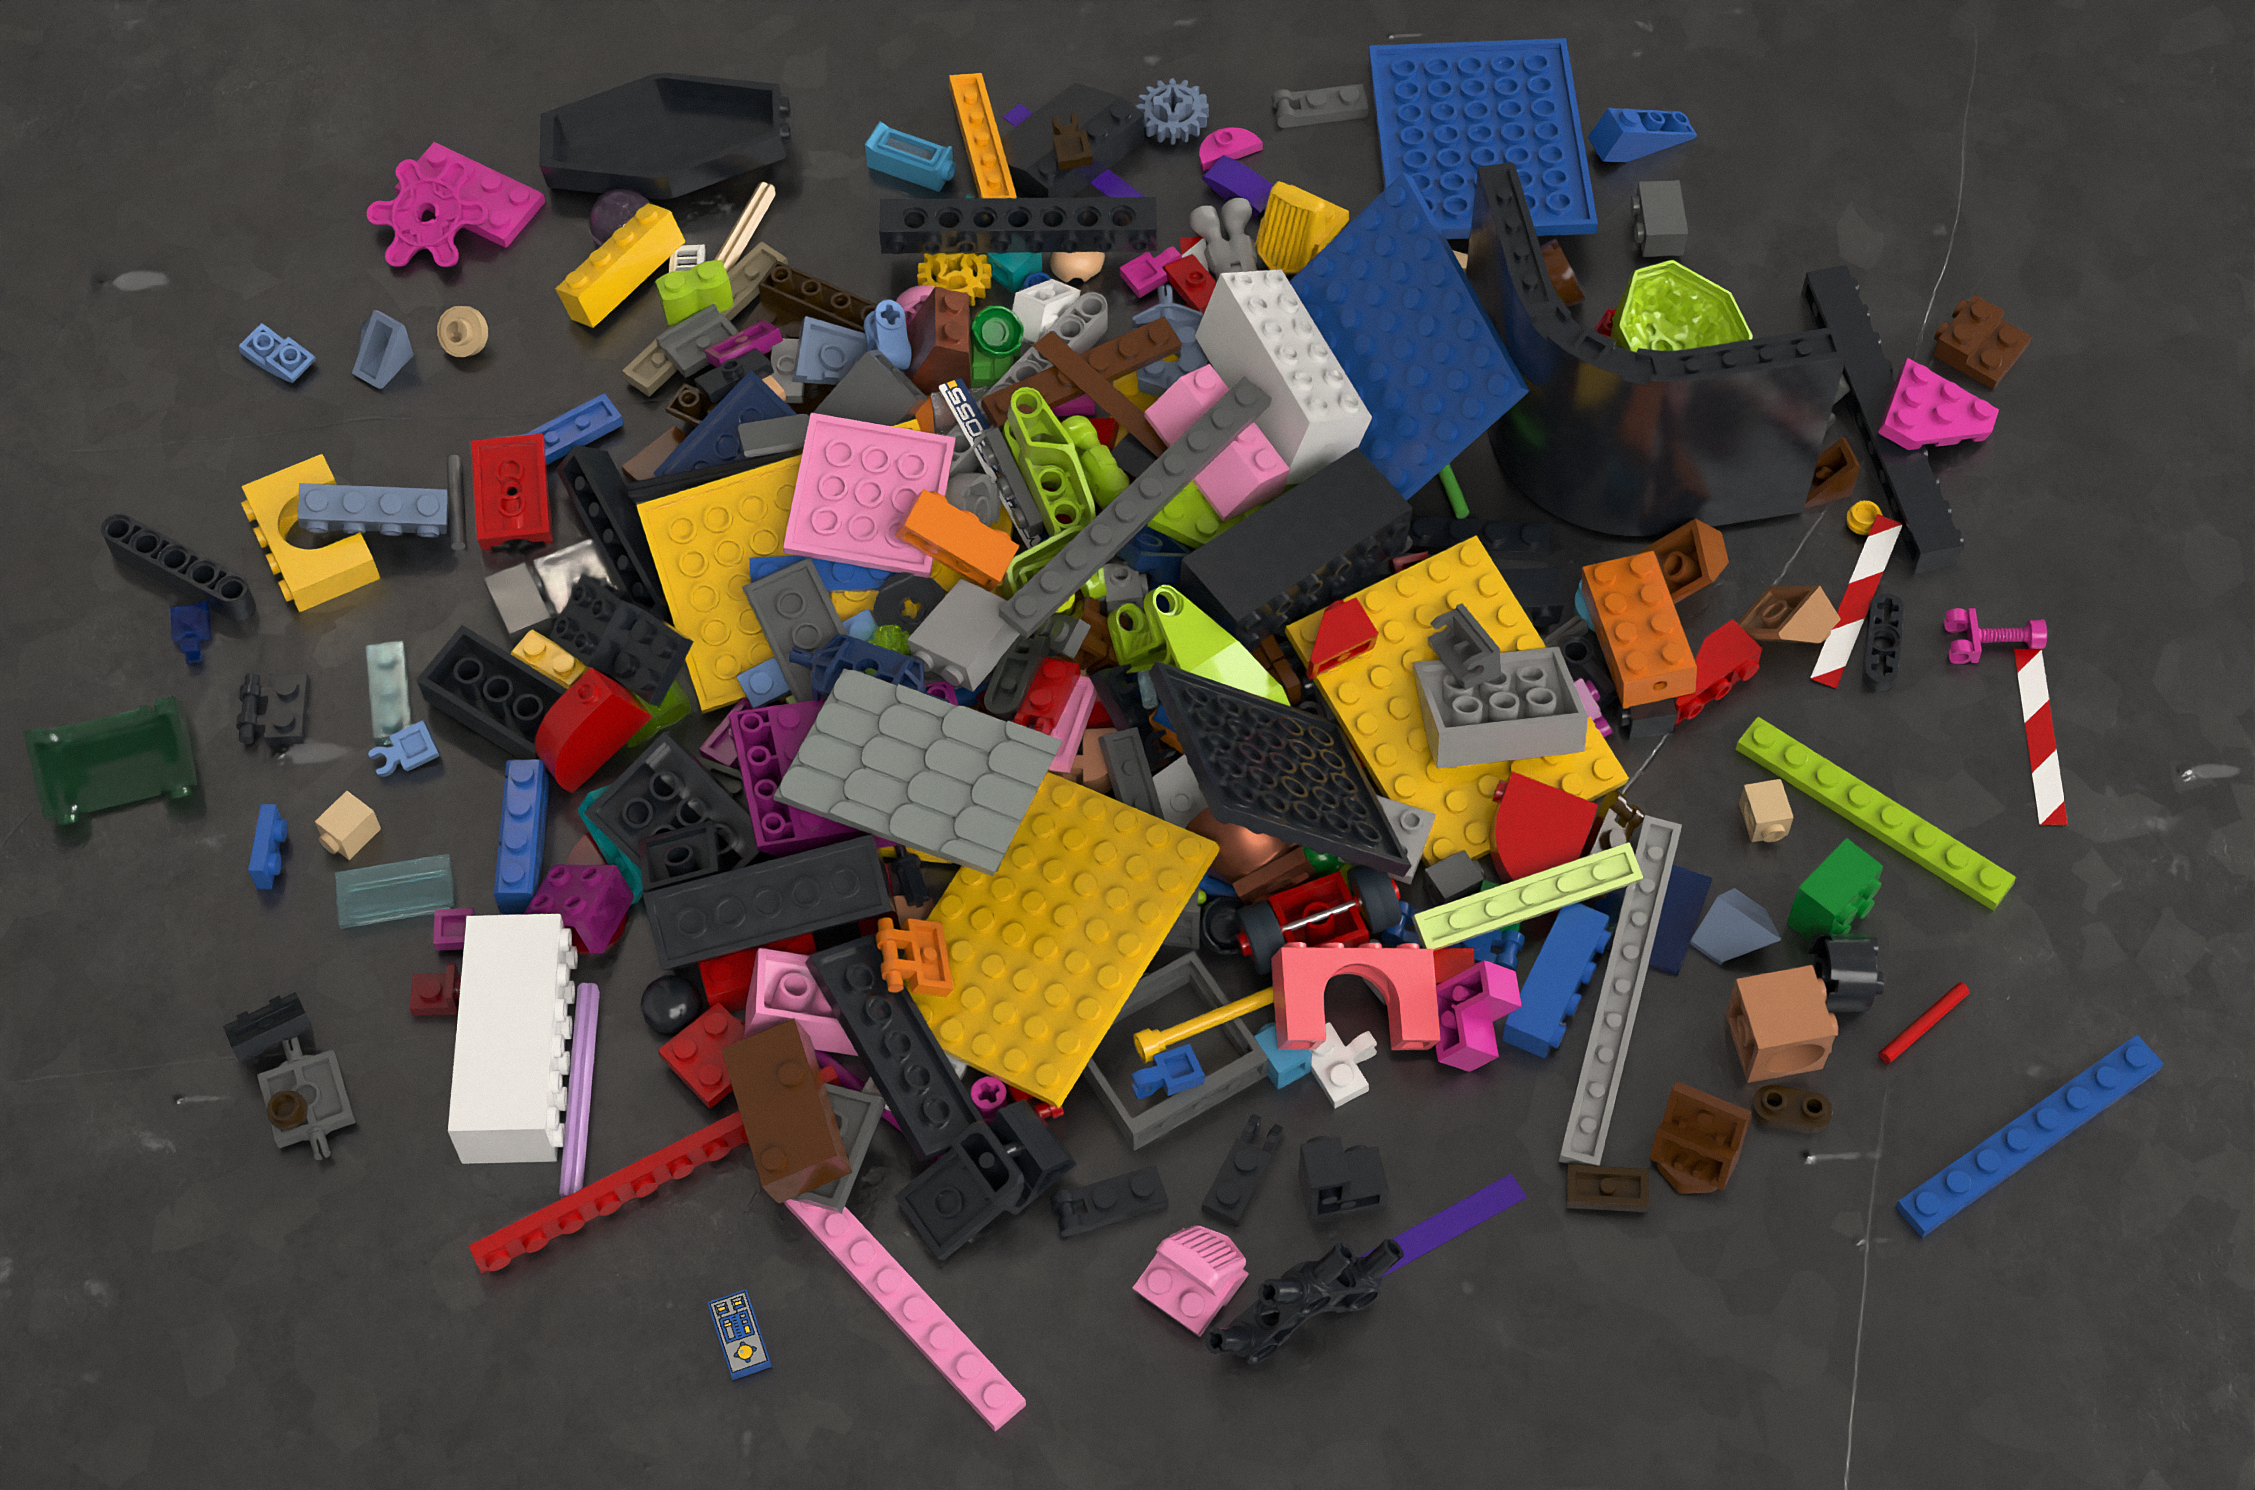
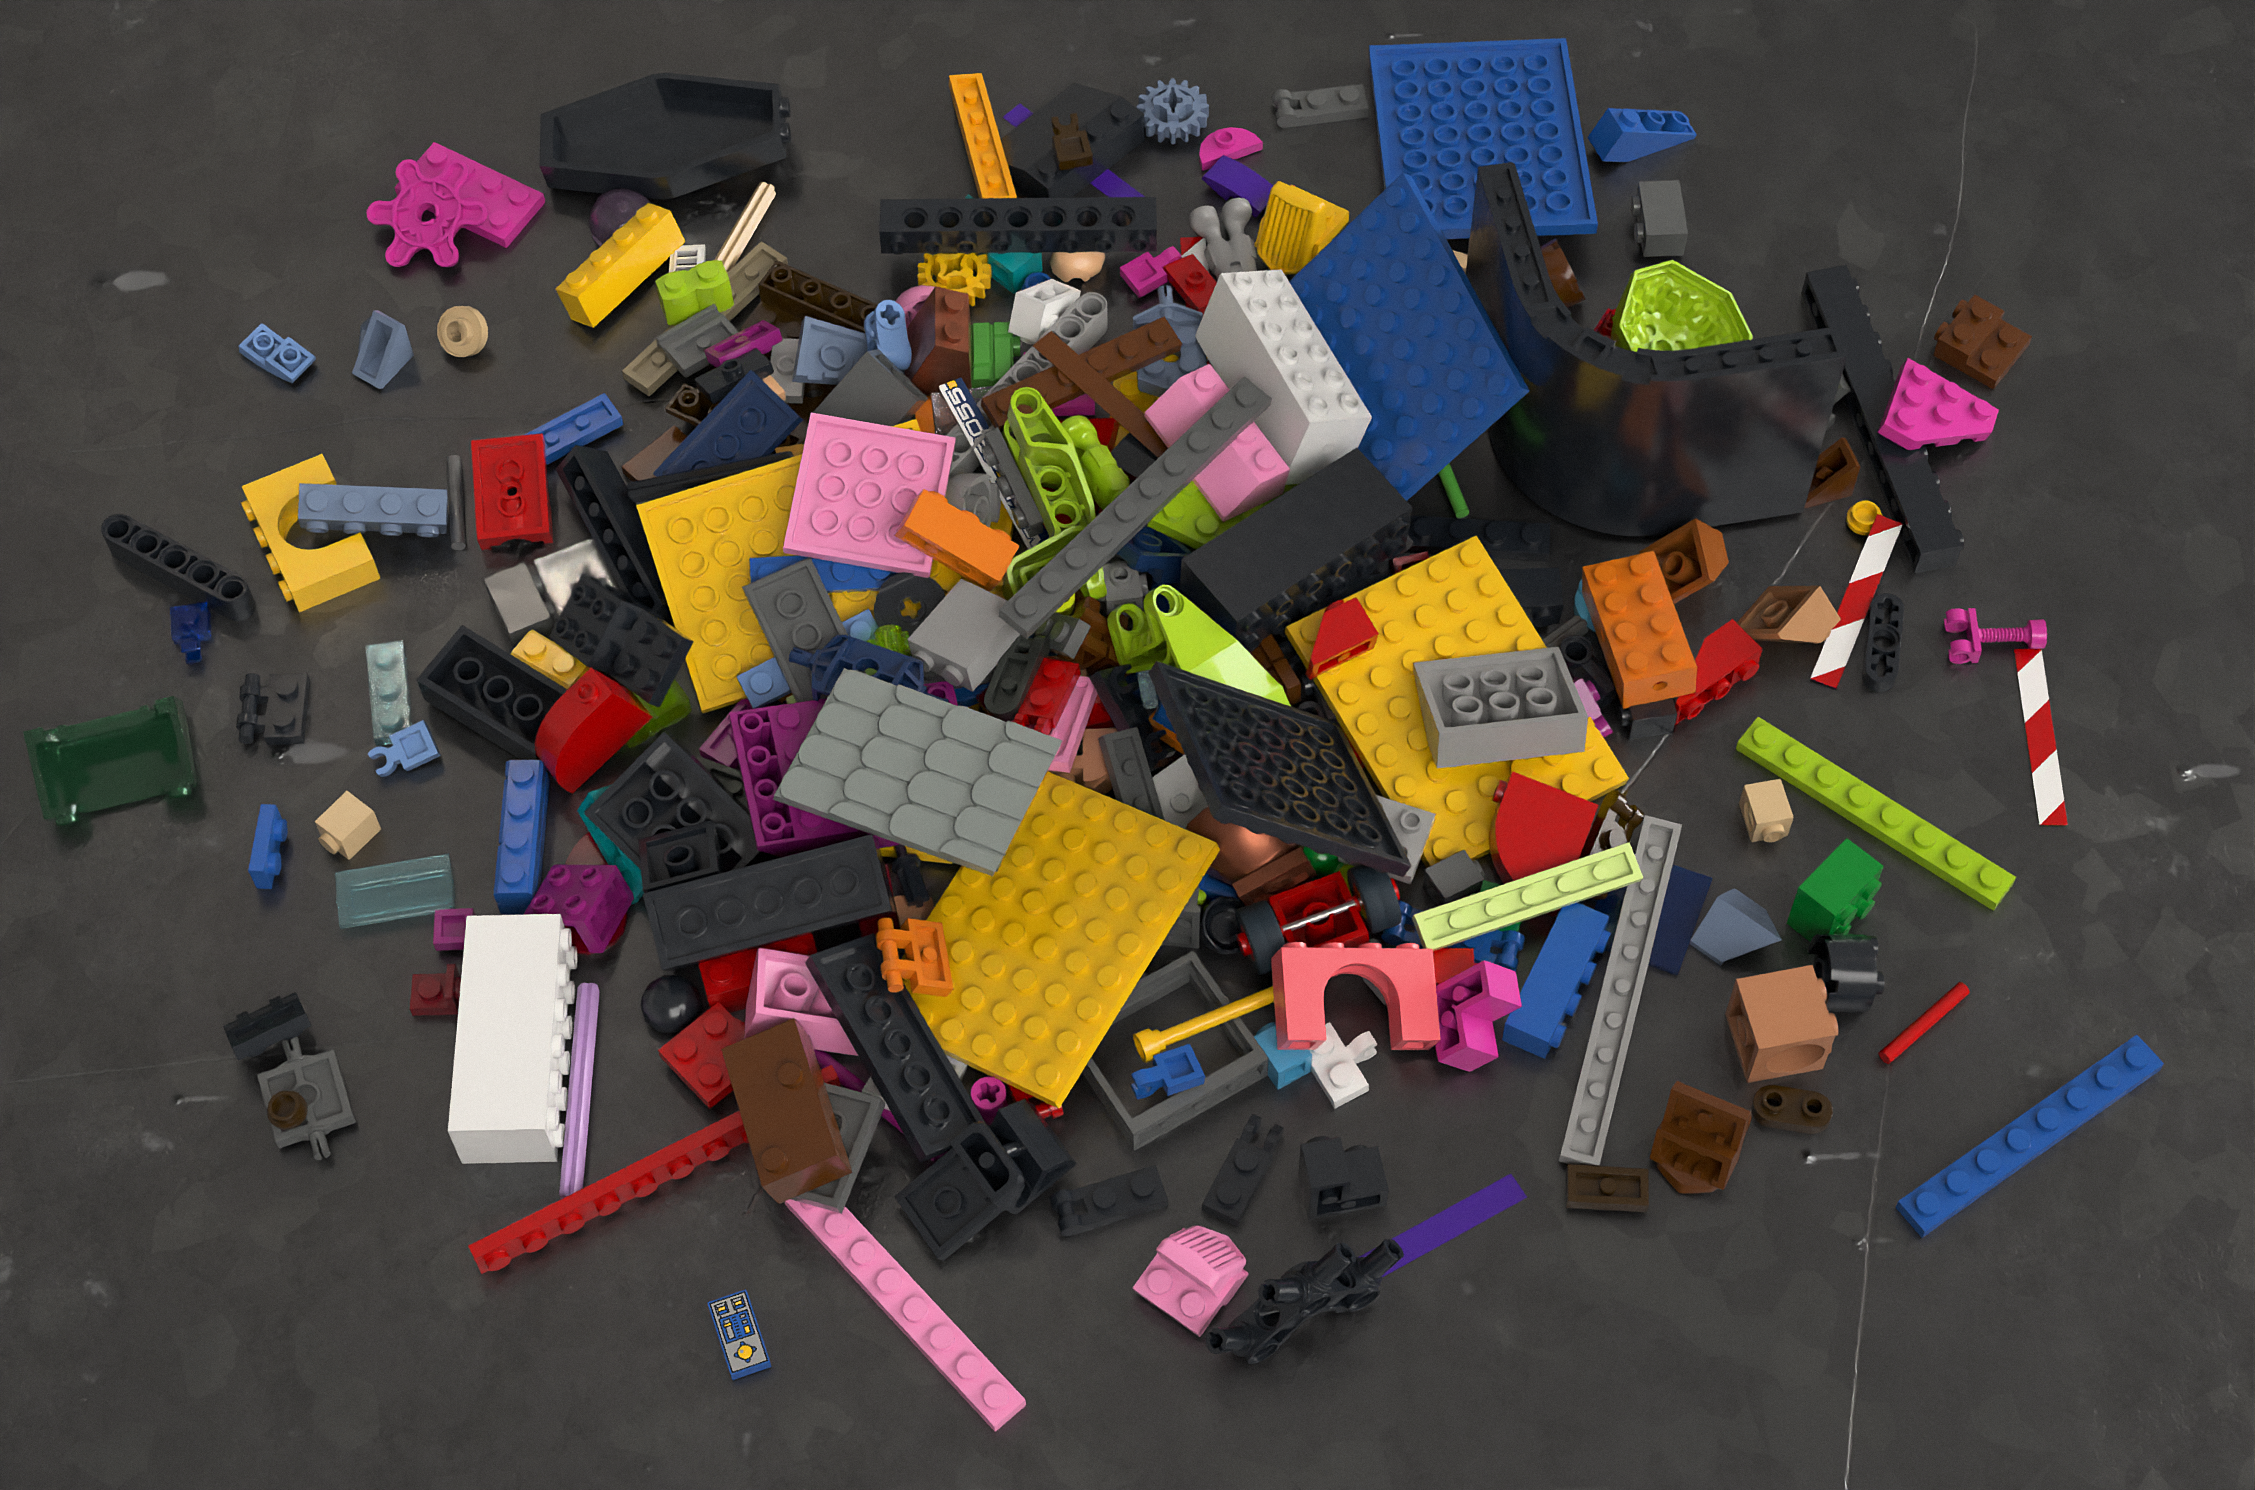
(773, 435): dark grey slope -> none
(909, 157): dark azure window -> none
(996, 332): green hair -> none
(1465, 648): dark grey hinge -> none

